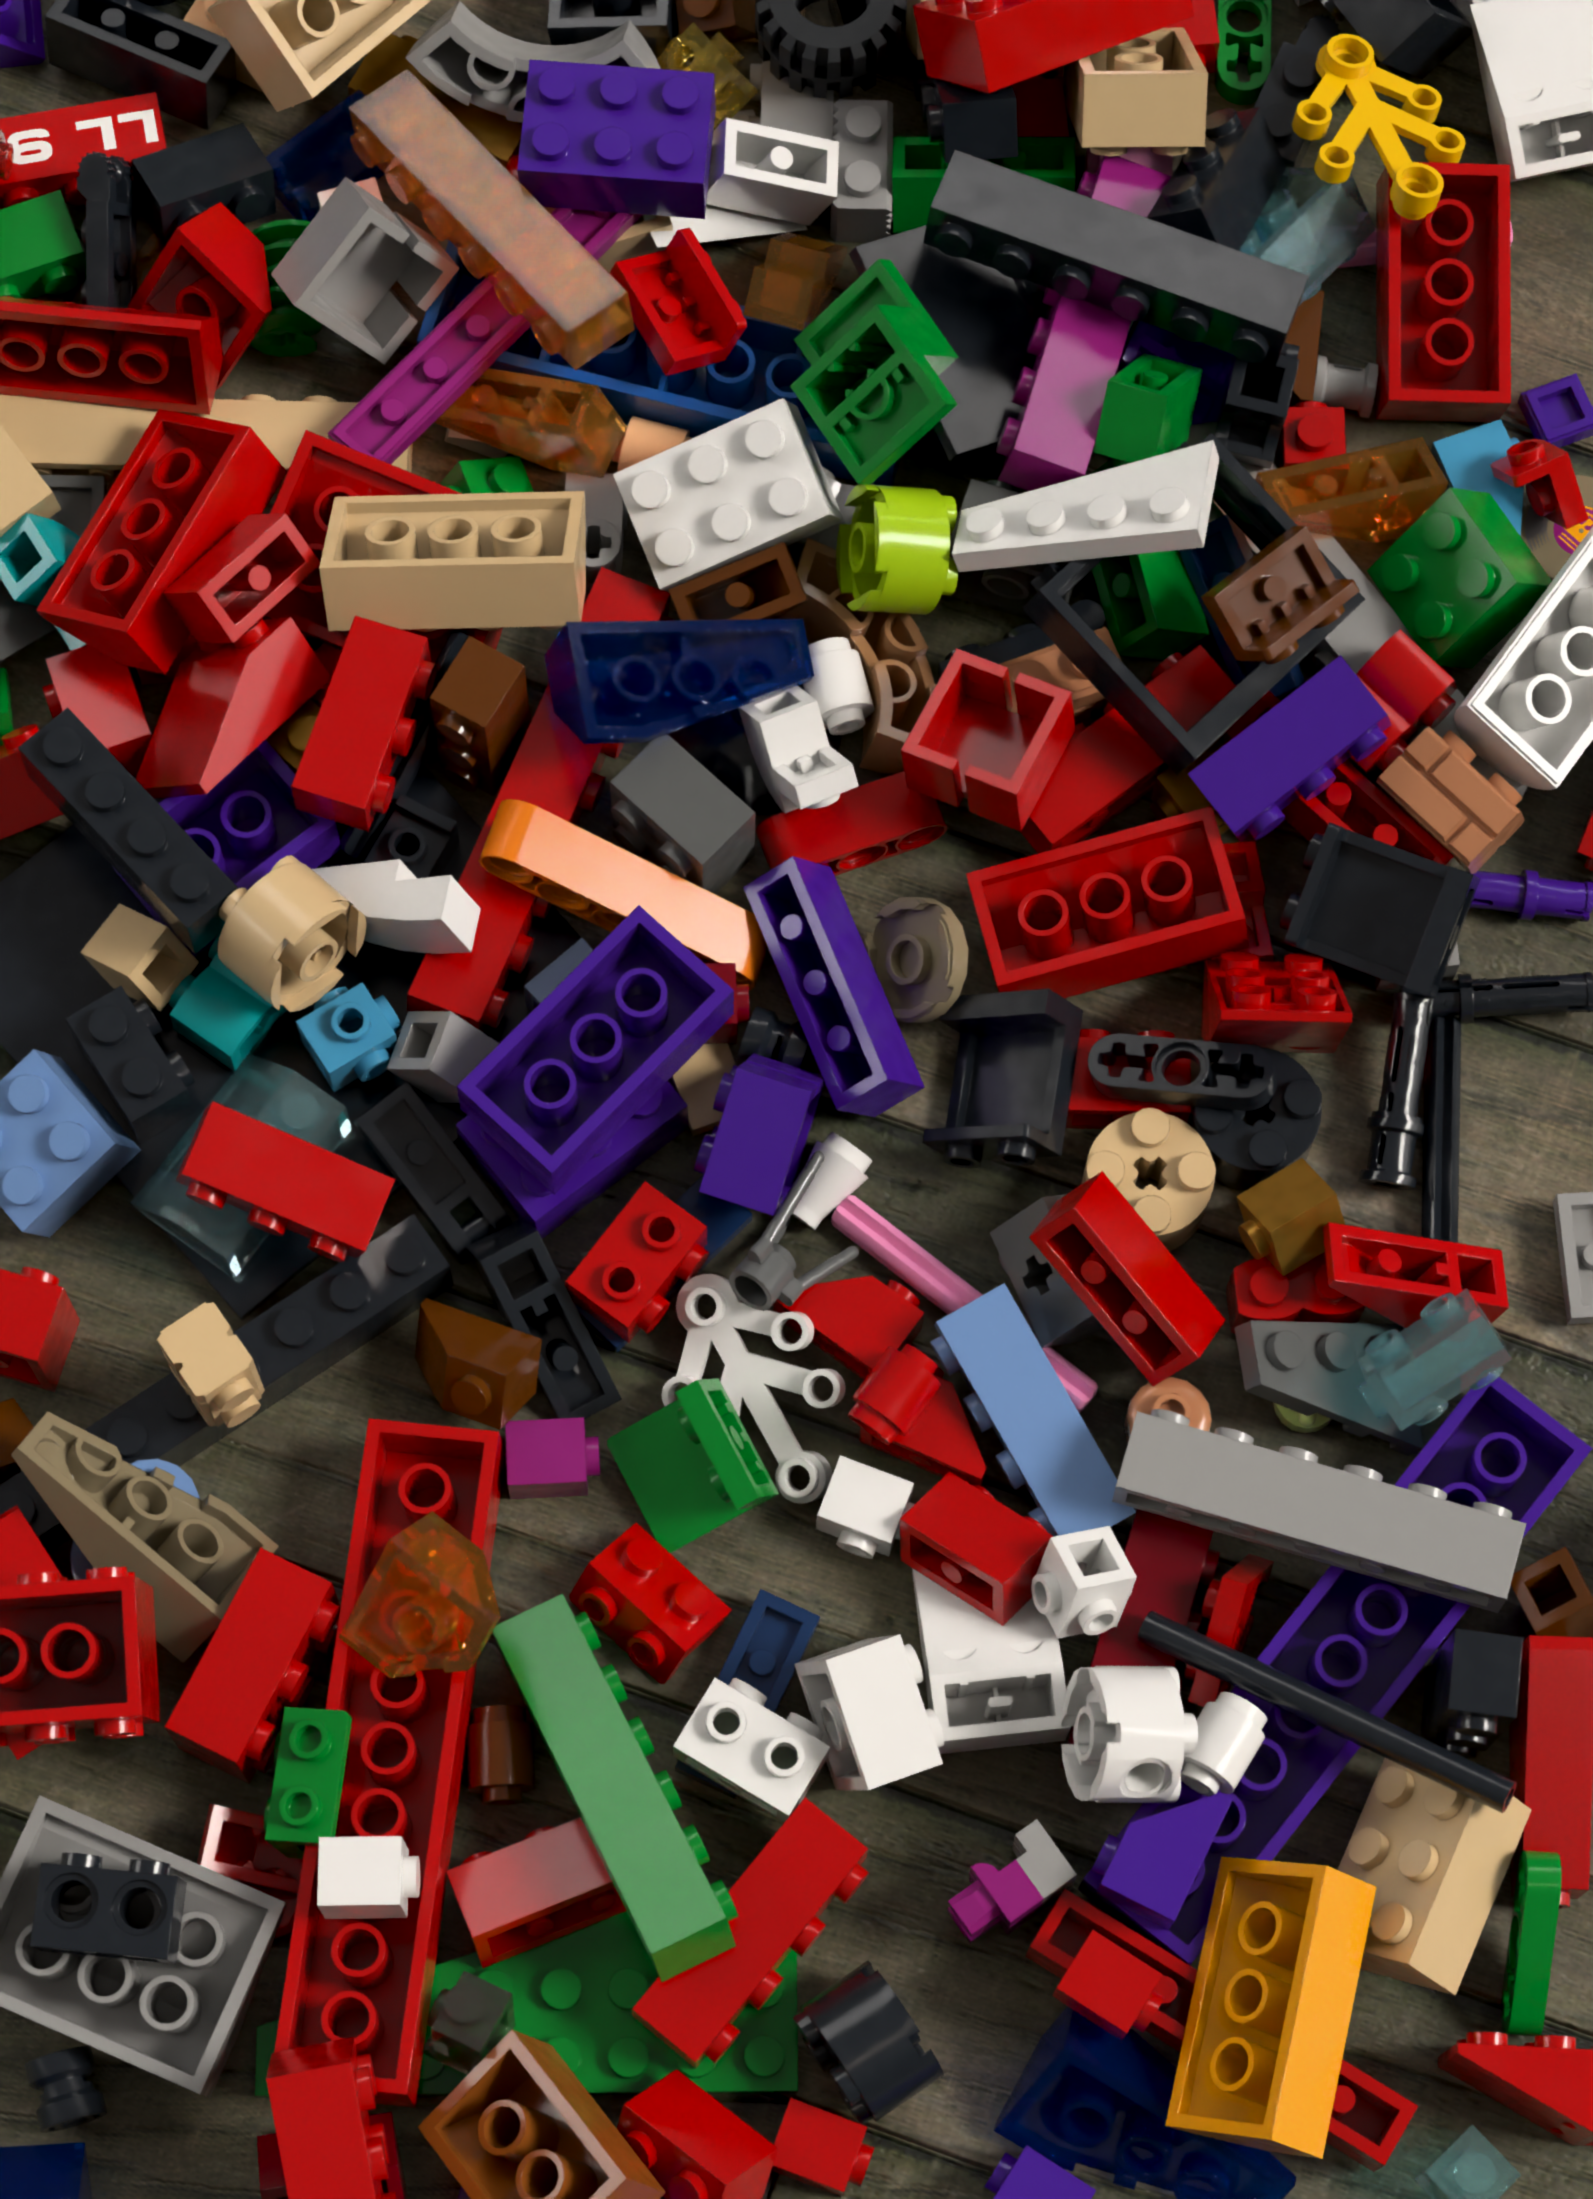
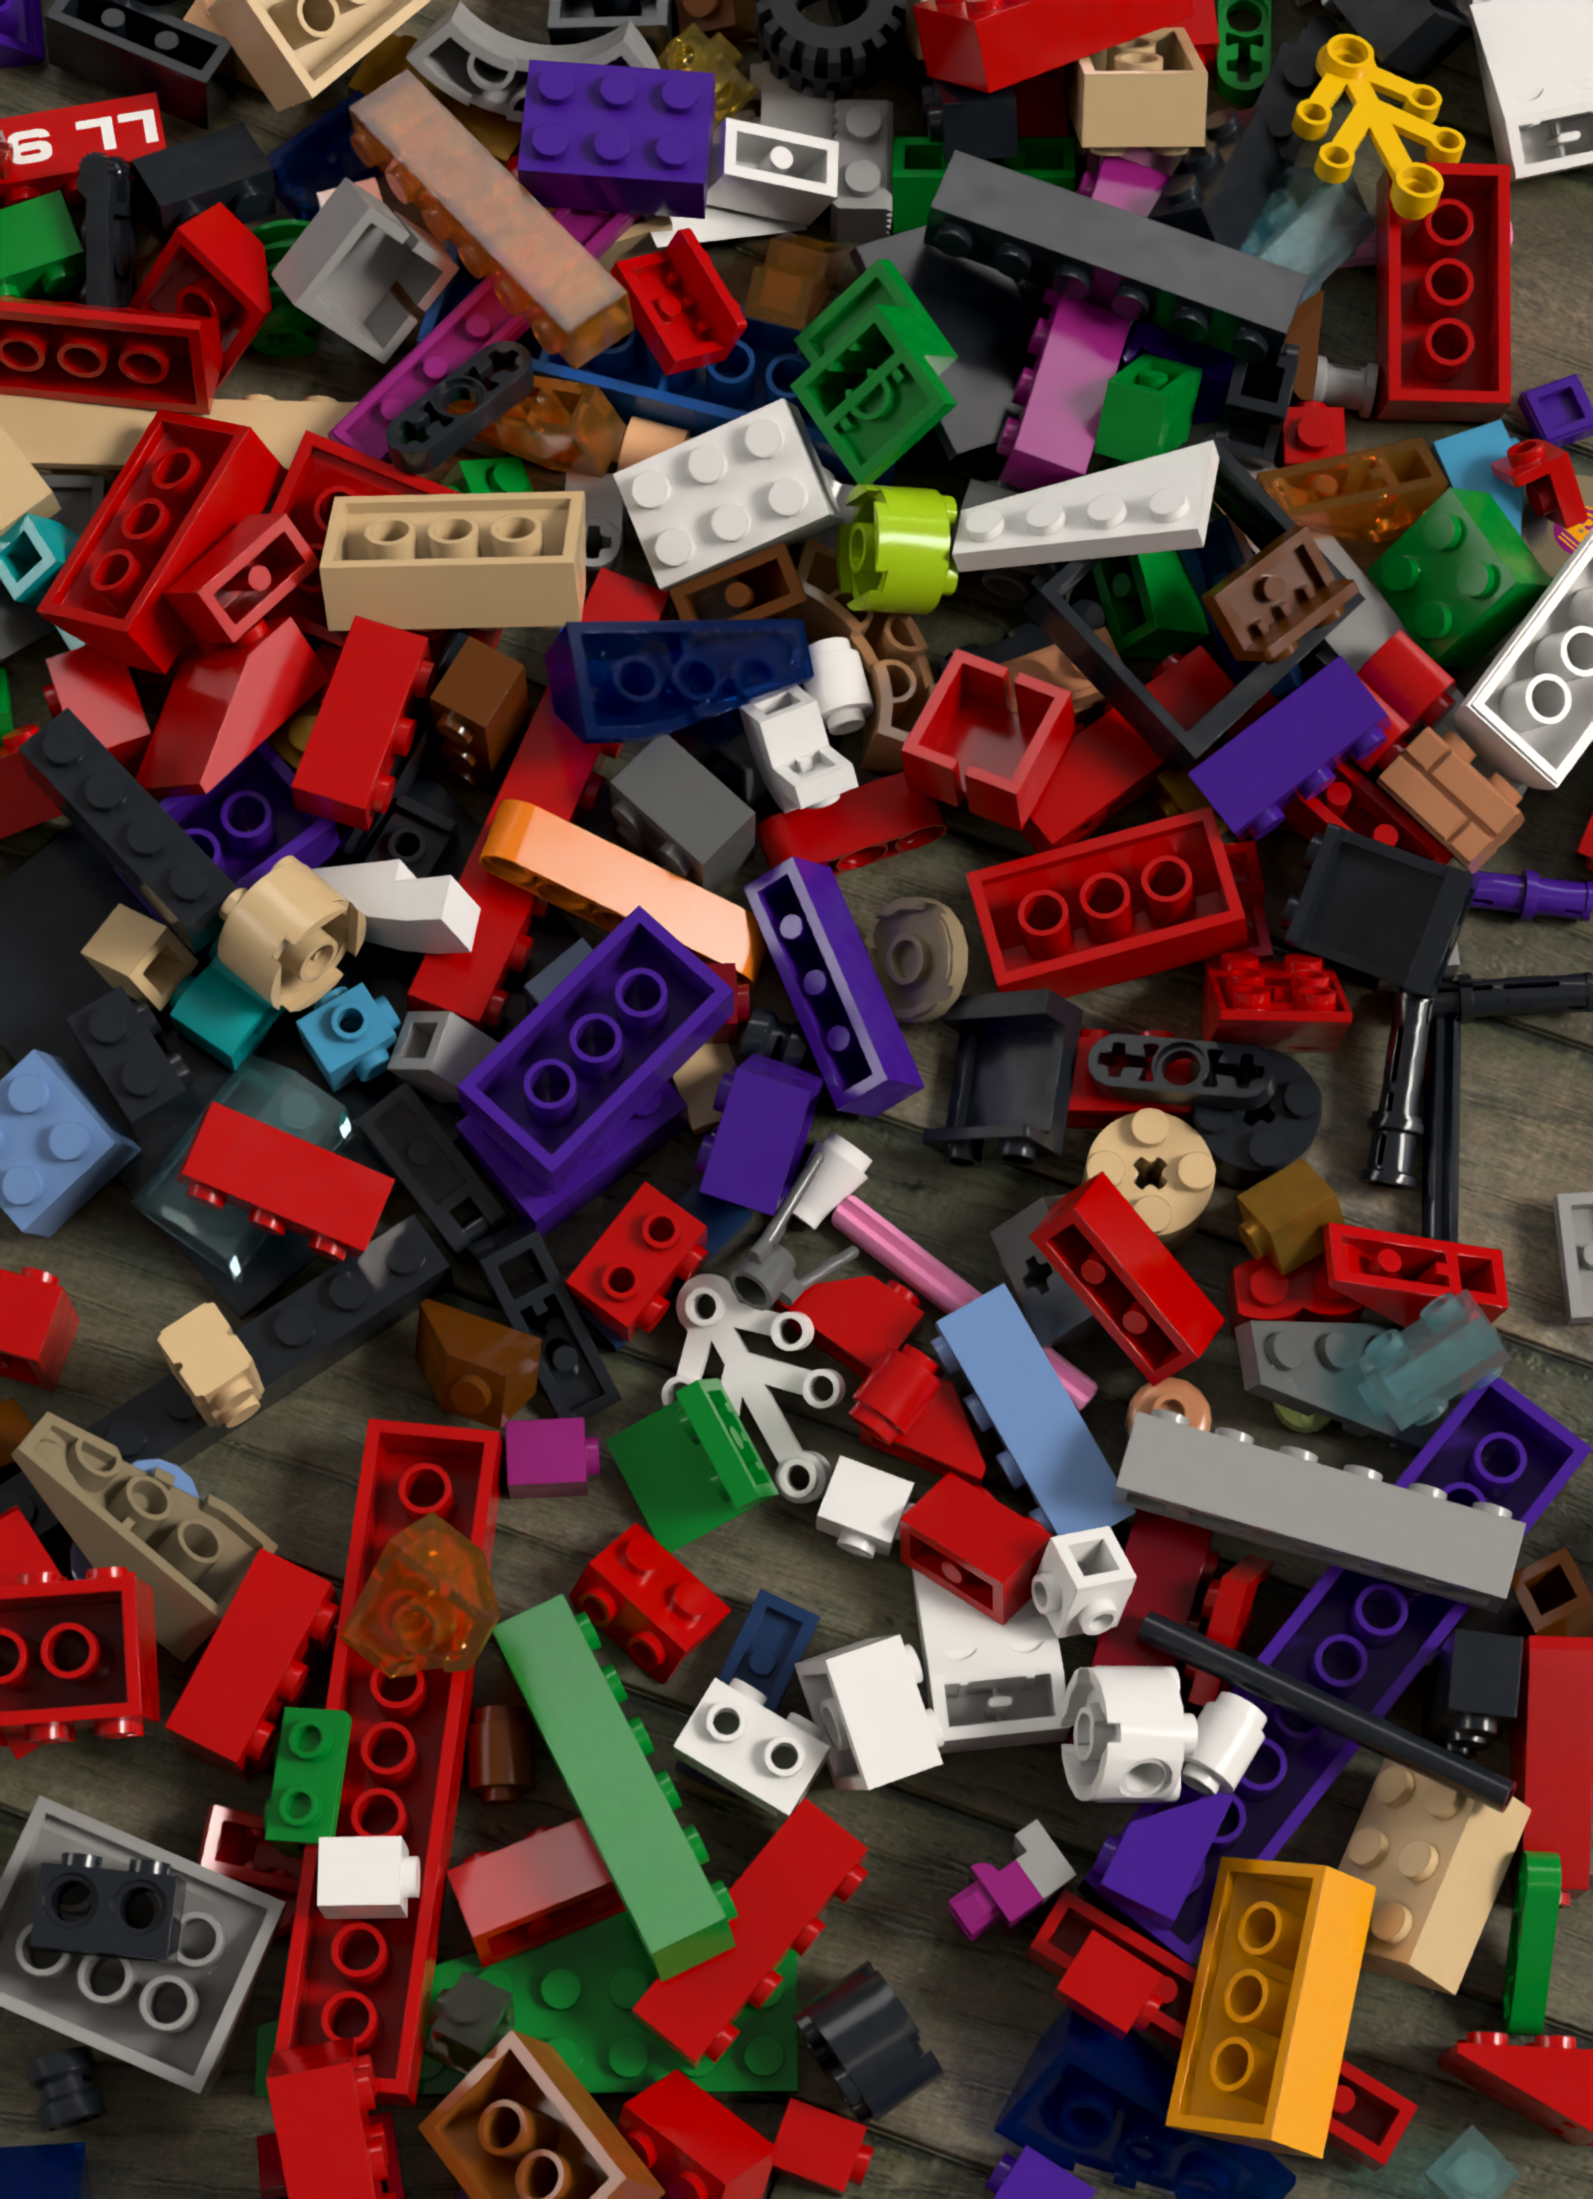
(453, 431): none -> black beam

